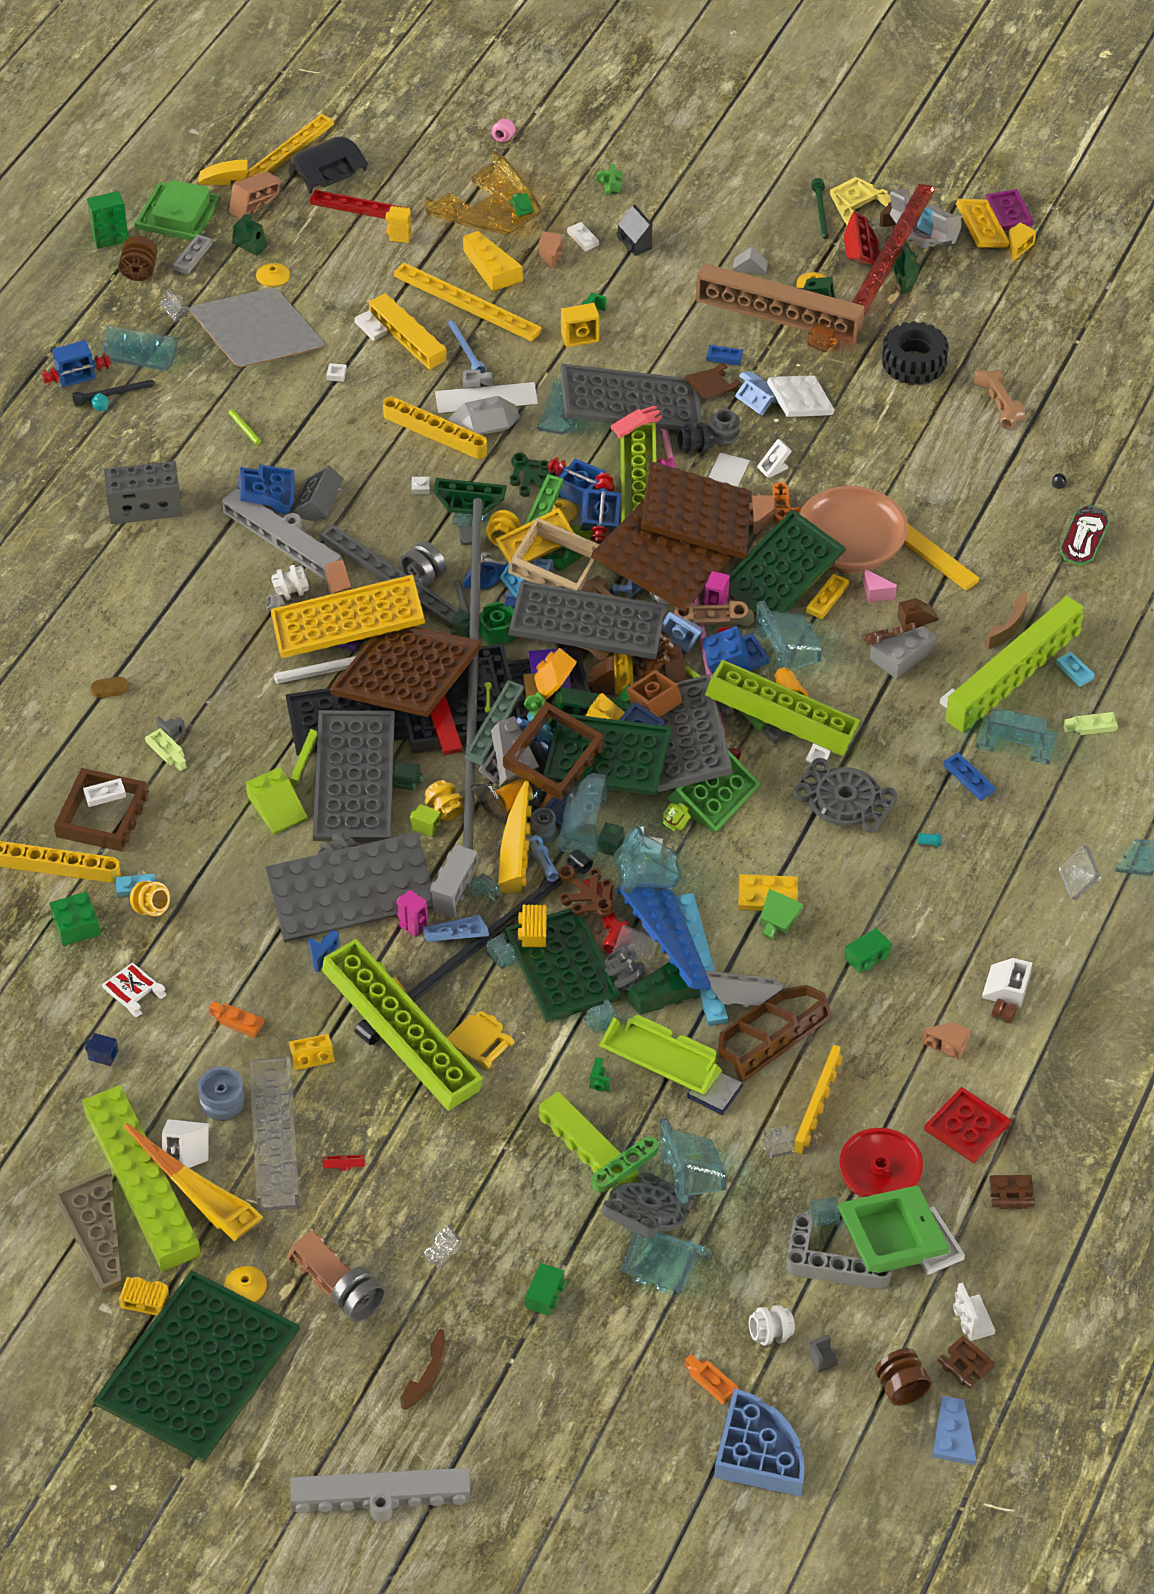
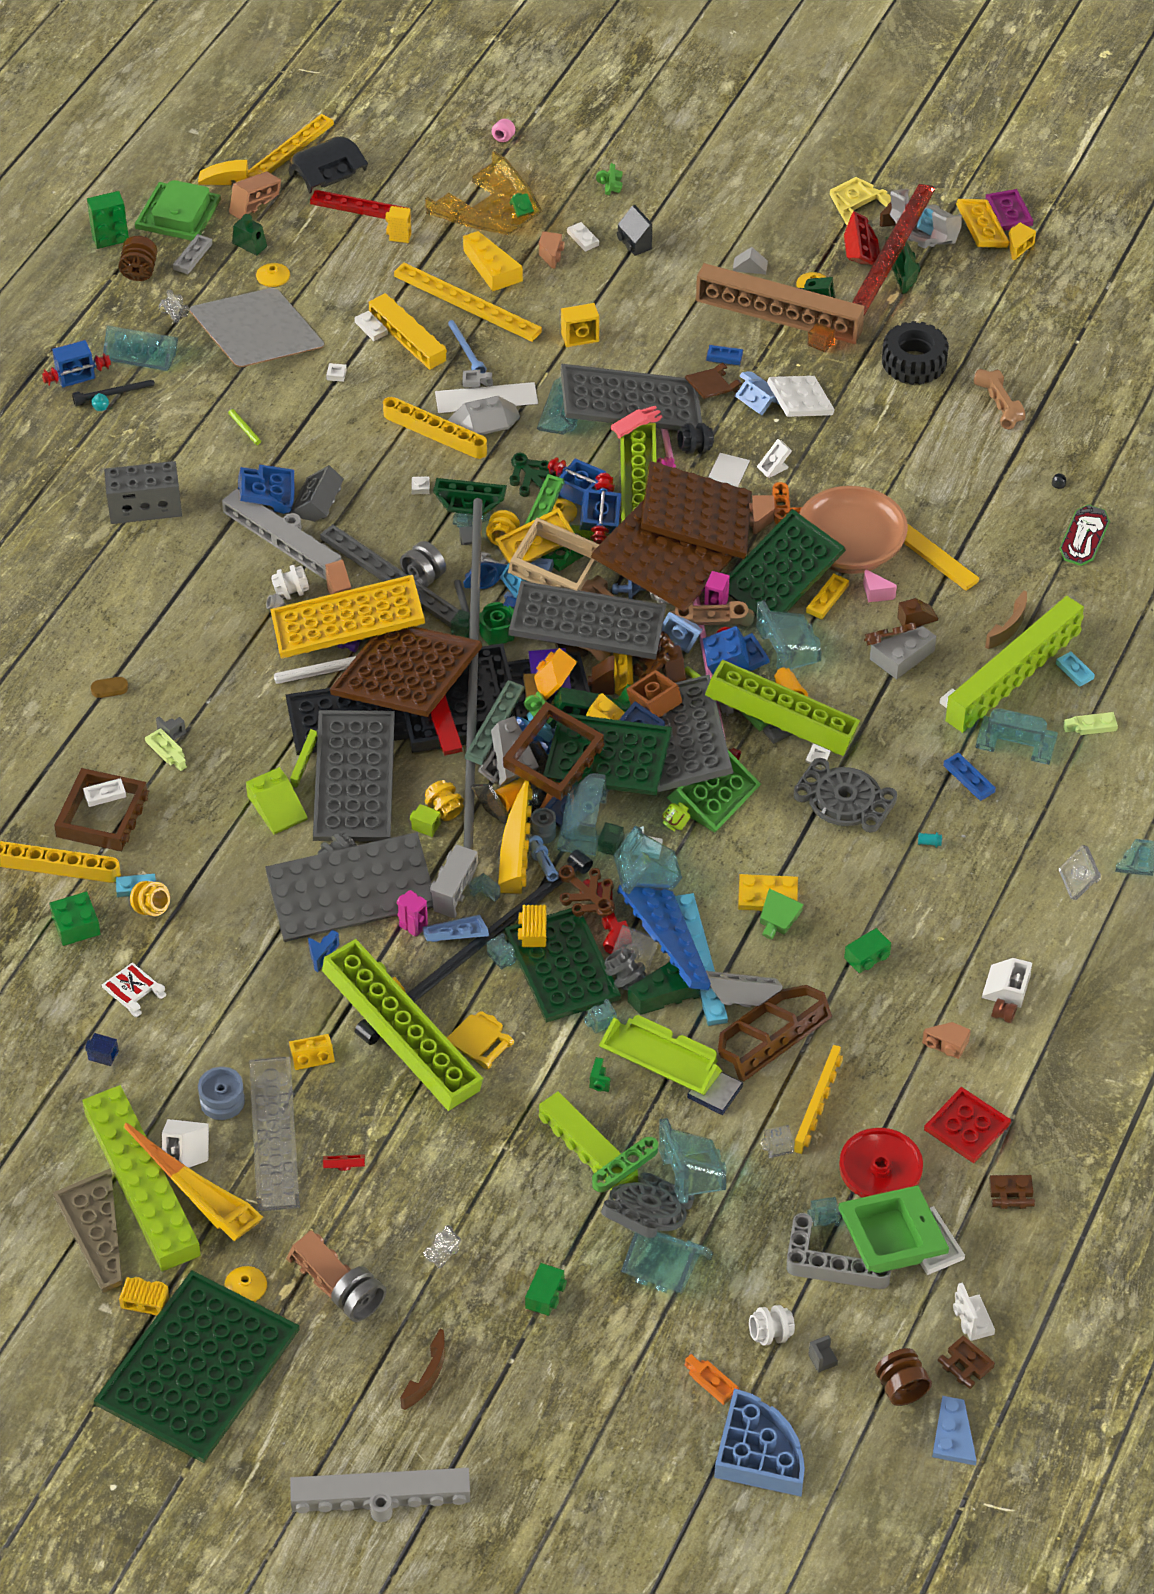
(236, 1018): orange hinge -> none
(407, 776): clear green brick -> none
(487, 686): lime hinge -> none
(599, 300): green bracket -> none
(725, 427): dark grey piece -> none
(818, 187): dark green piece -> none

